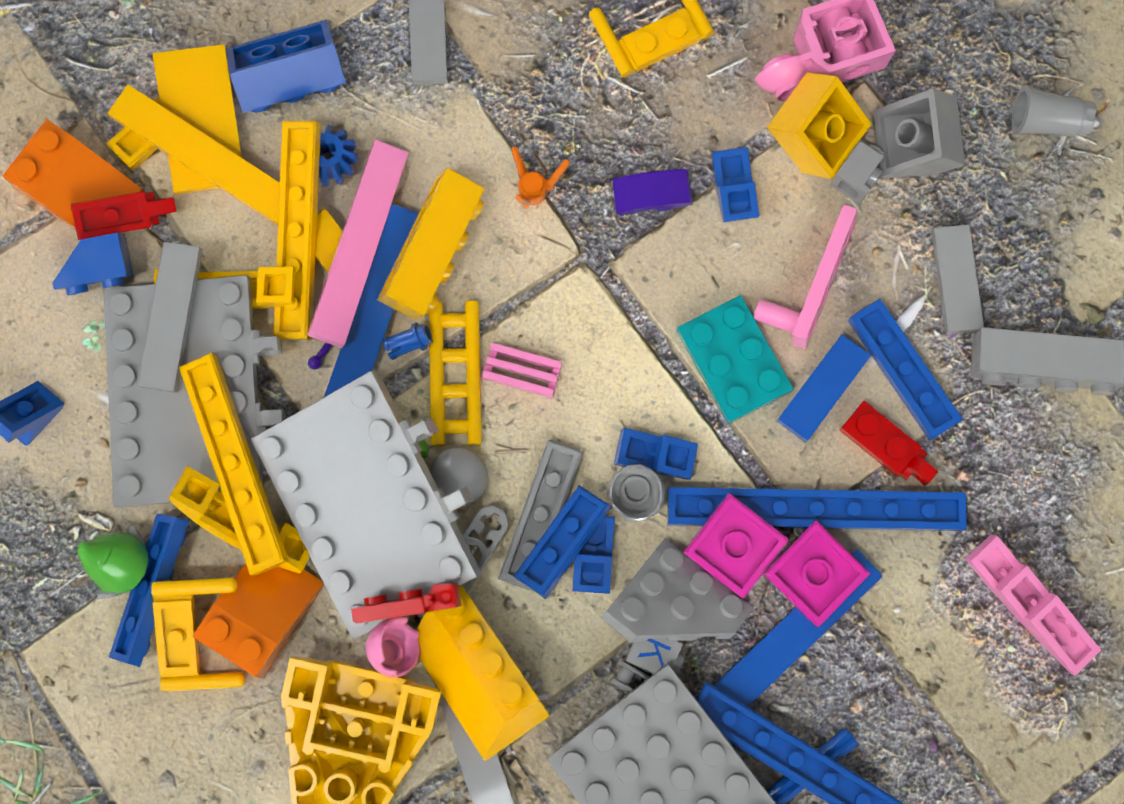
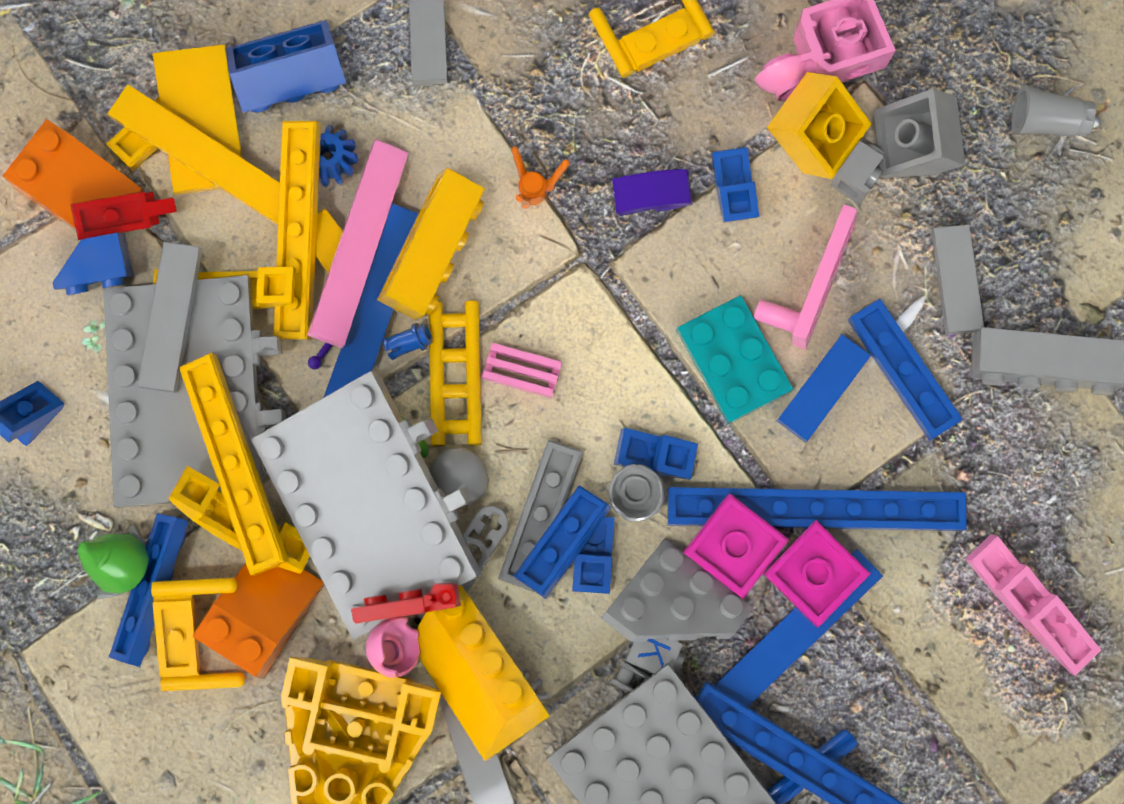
(887, 444): red hinge -> none

